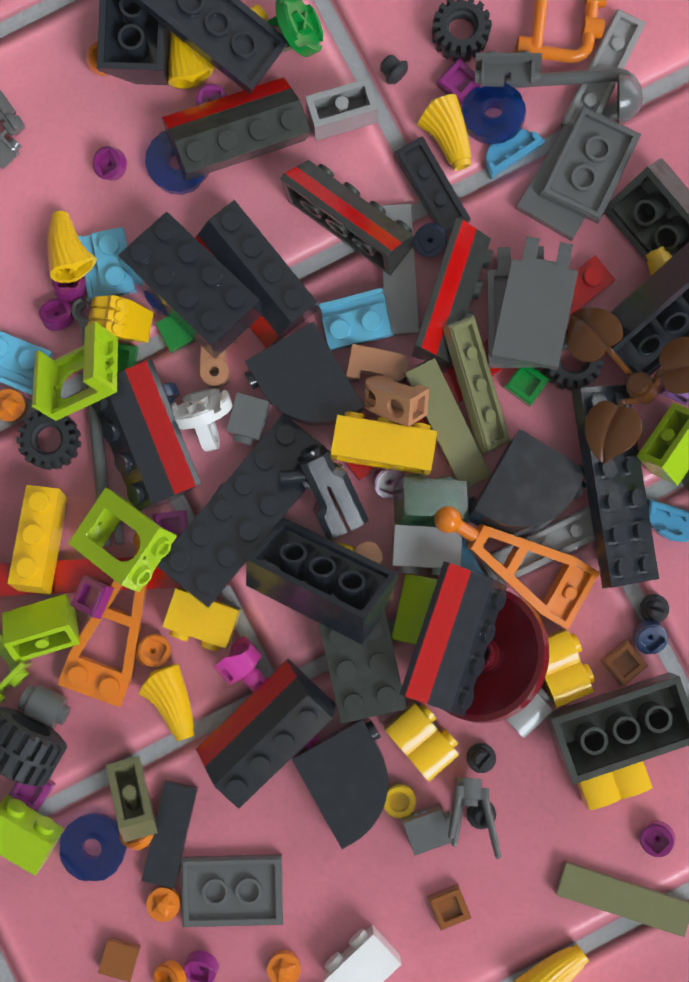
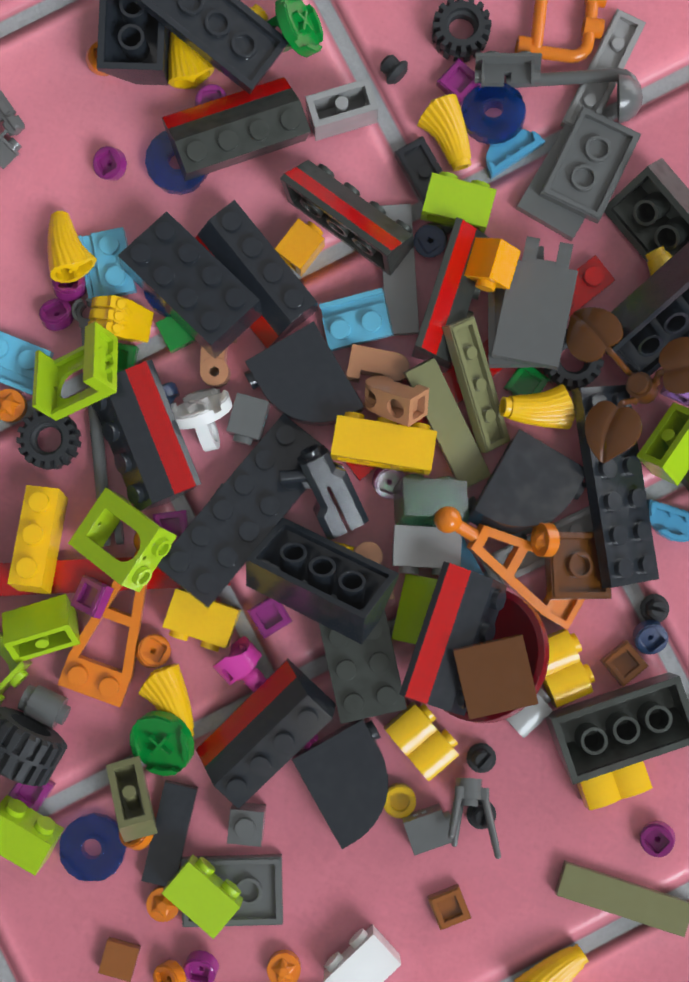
(162, 742): none -> green tile
(203, 895): none -> lime brick
(247, 824): none -> dark grey brick
(269, 616): none -> magenta tile
(301, 246): none -> light orange brick
(453, 198): none -> lime brick
(492, 264): none -> light orange brick
(495, 676): none -> reddish brown tile
(543, 409): none -> yellow piece
(545, 540): none -> orange tile
(575, 569): none -> reddish brown tile

